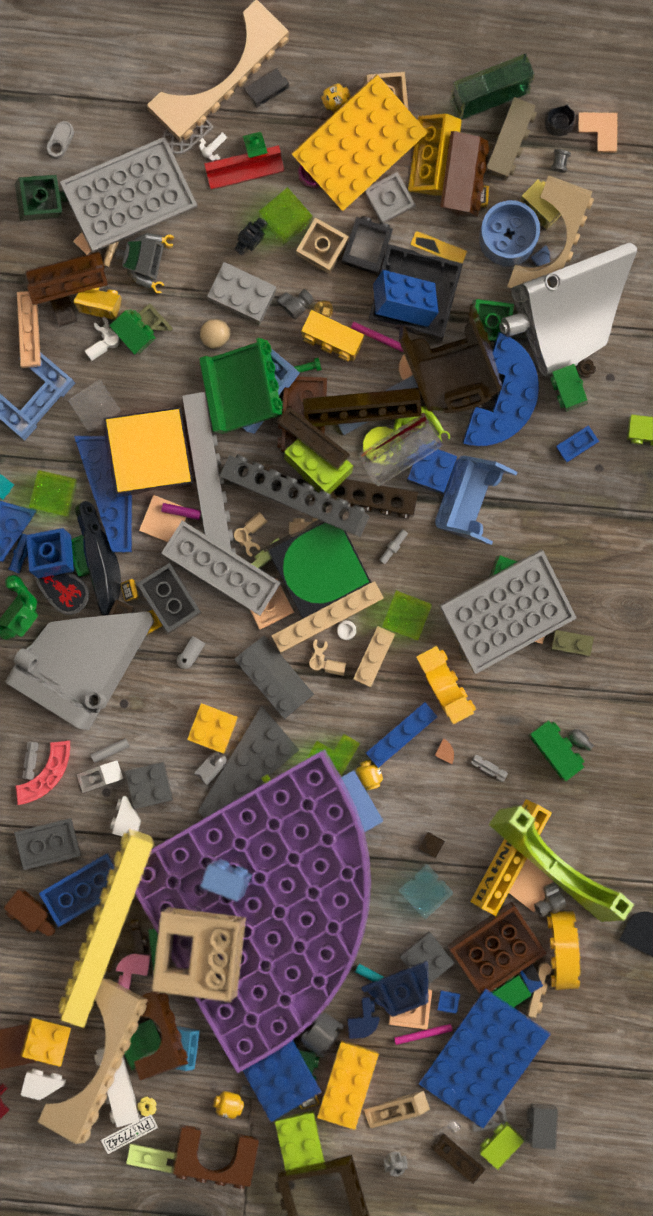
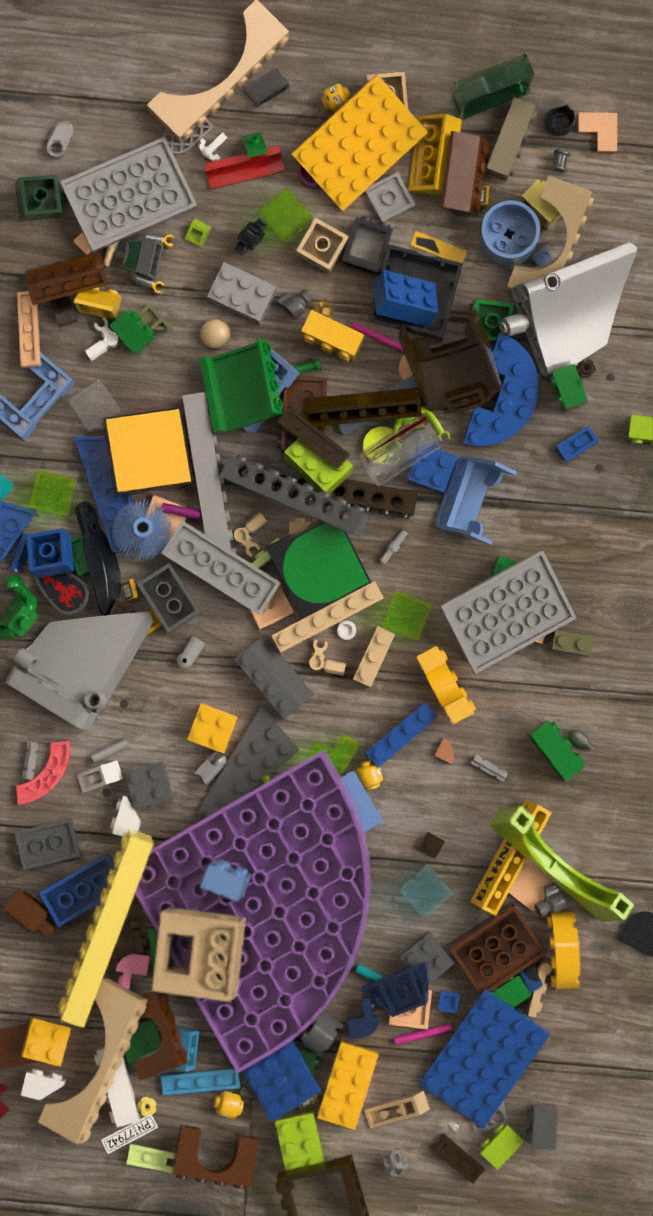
(148, 523): none -> medium blue piece
(197, 232): none -> lime slope
(200, 1081): none -> dark azure tile

